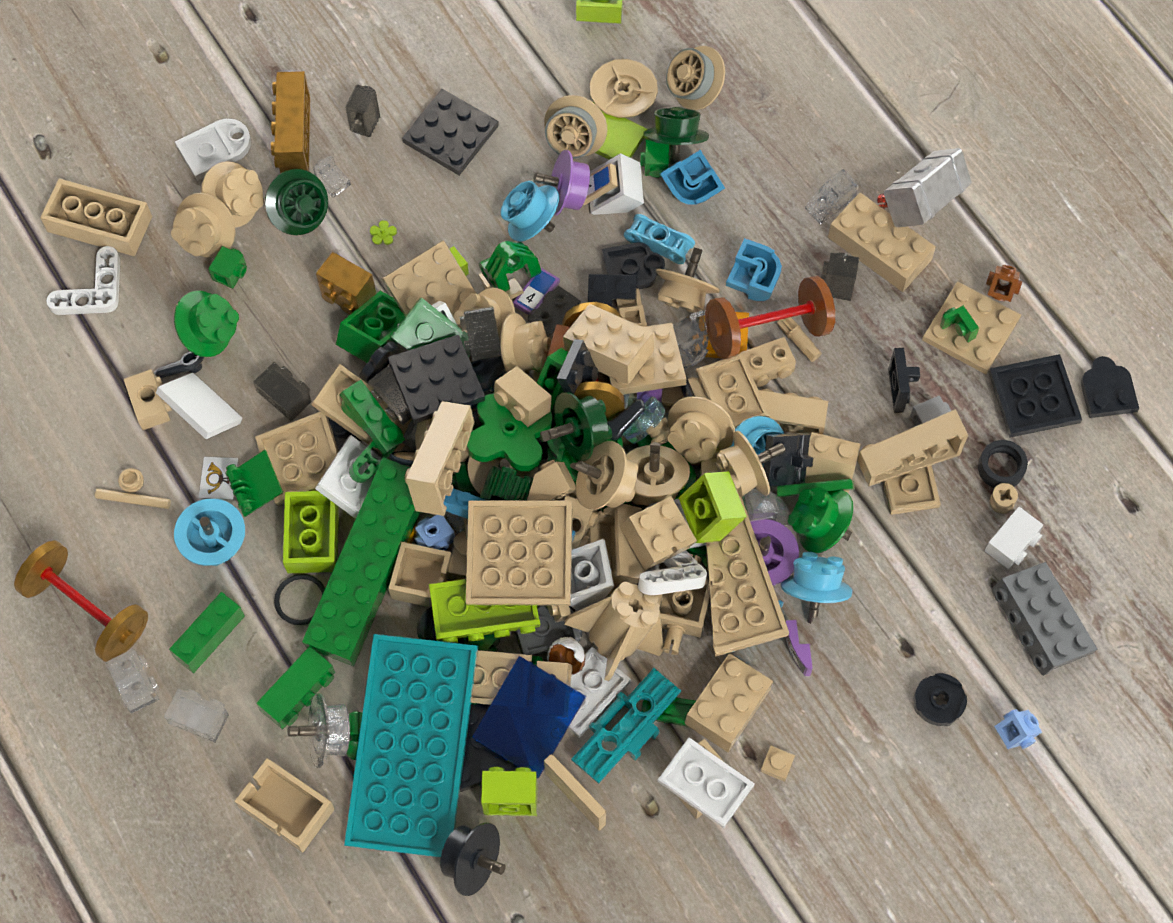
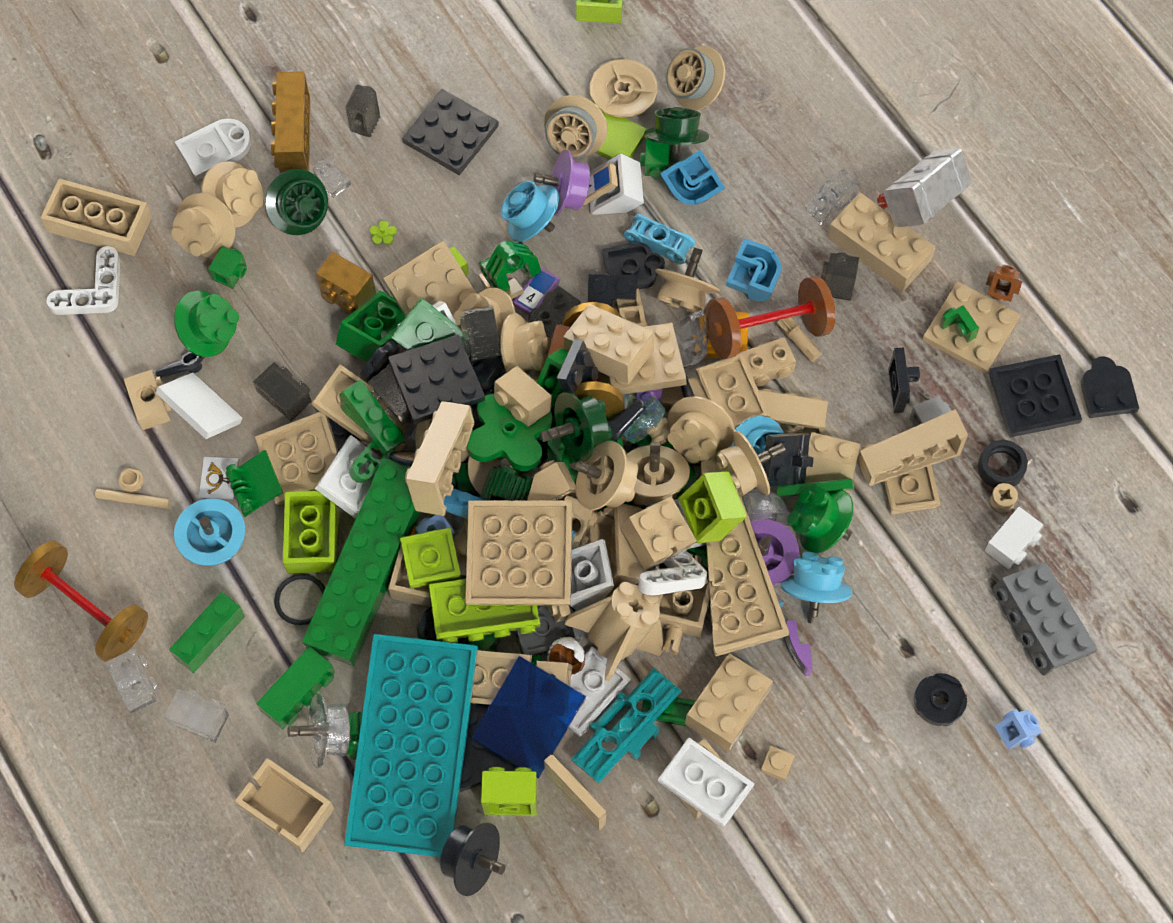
(430, 558): none -> lime plate

